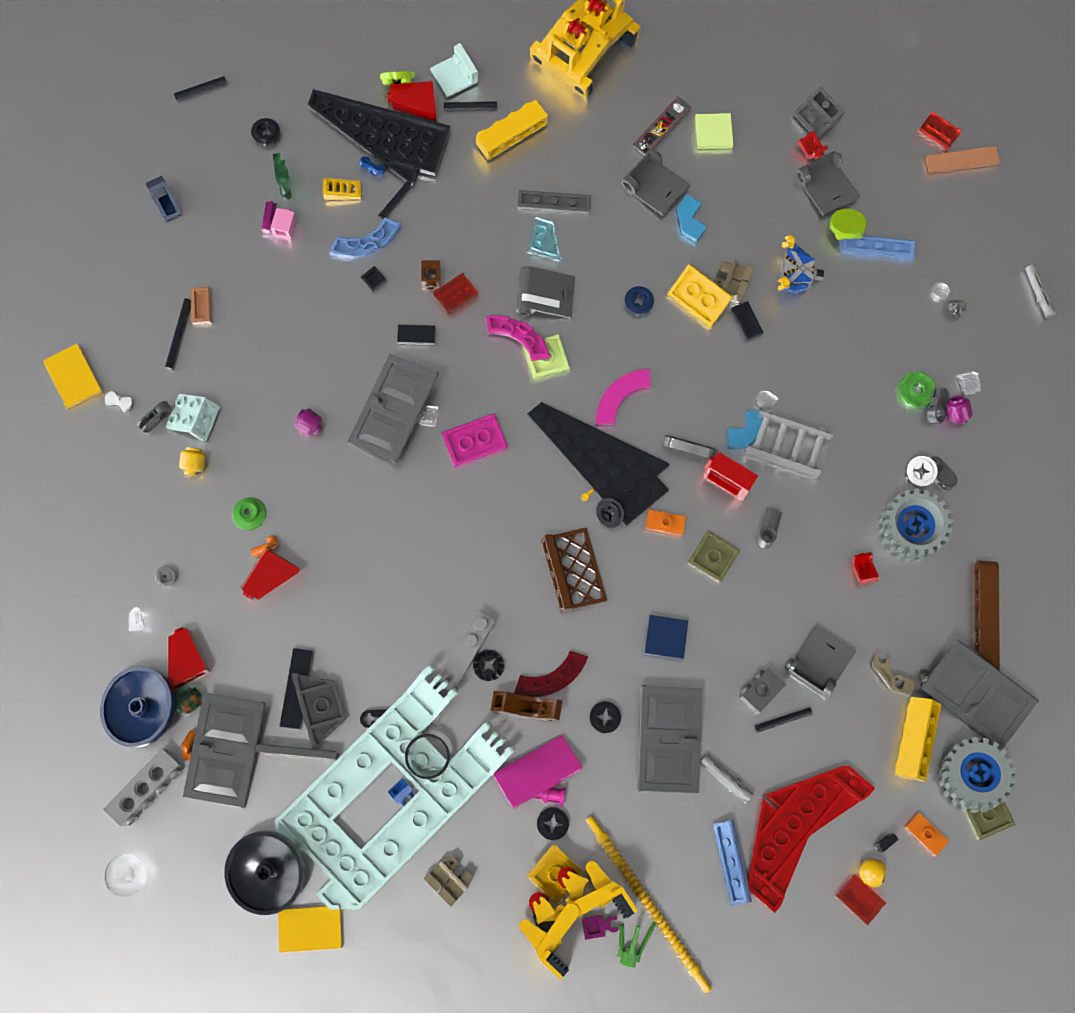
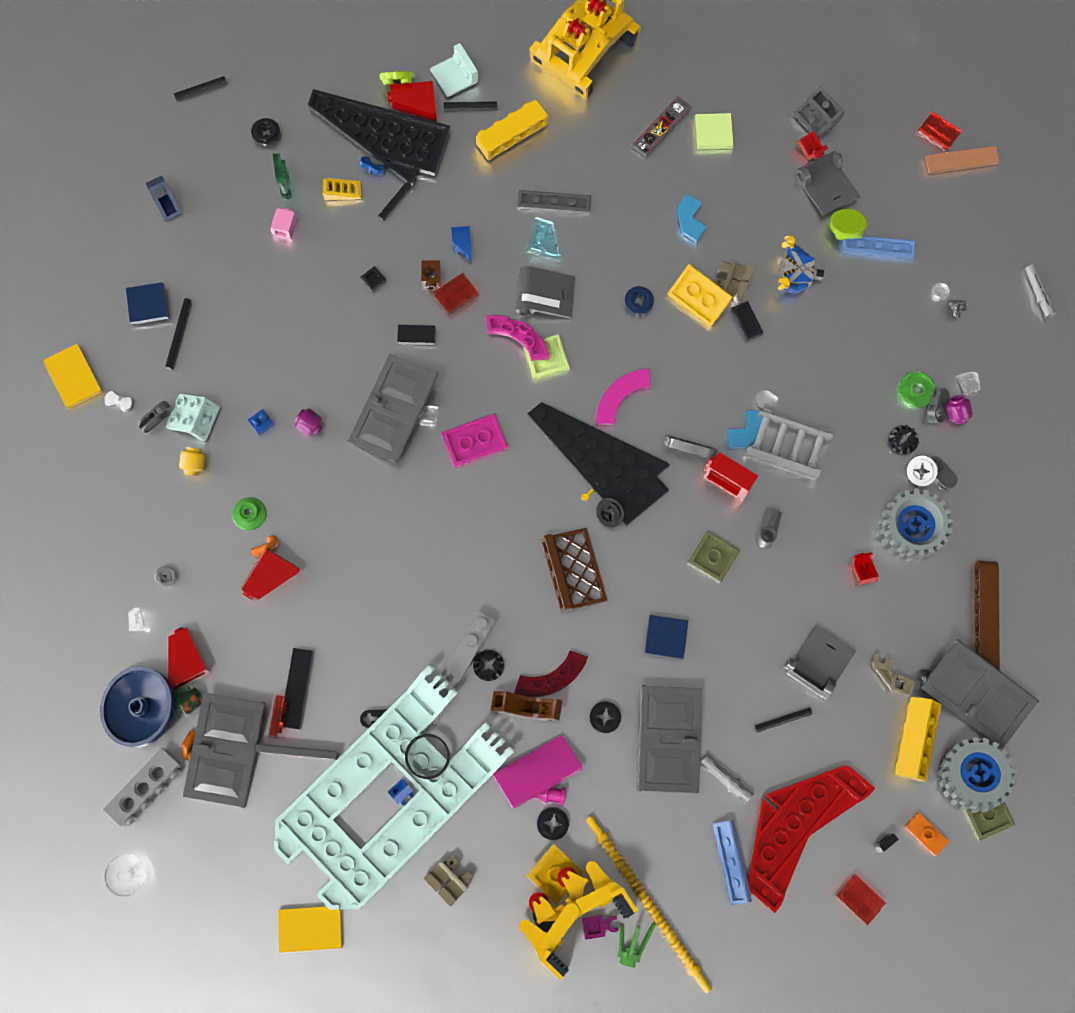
(147, 303): none -> dark blue tile
(200, 305): nougat tile -> none
(261, 422): none -> blue tile
(264, 872): black dish -> none
(269, 212): magenta piece -> none
(276, 725): none -> clear red plate
(319, 706): dark grey wing -> none
(366, 245): medium blue tile -> none
(462, 241): none -> blue slope
(654, 182): dark grey door -> none
(665, 522): orange plate -> none
(772, 684): dark grey brick -> none
(873, 872): yellow piece -> none
(895, 439): none -> black gear

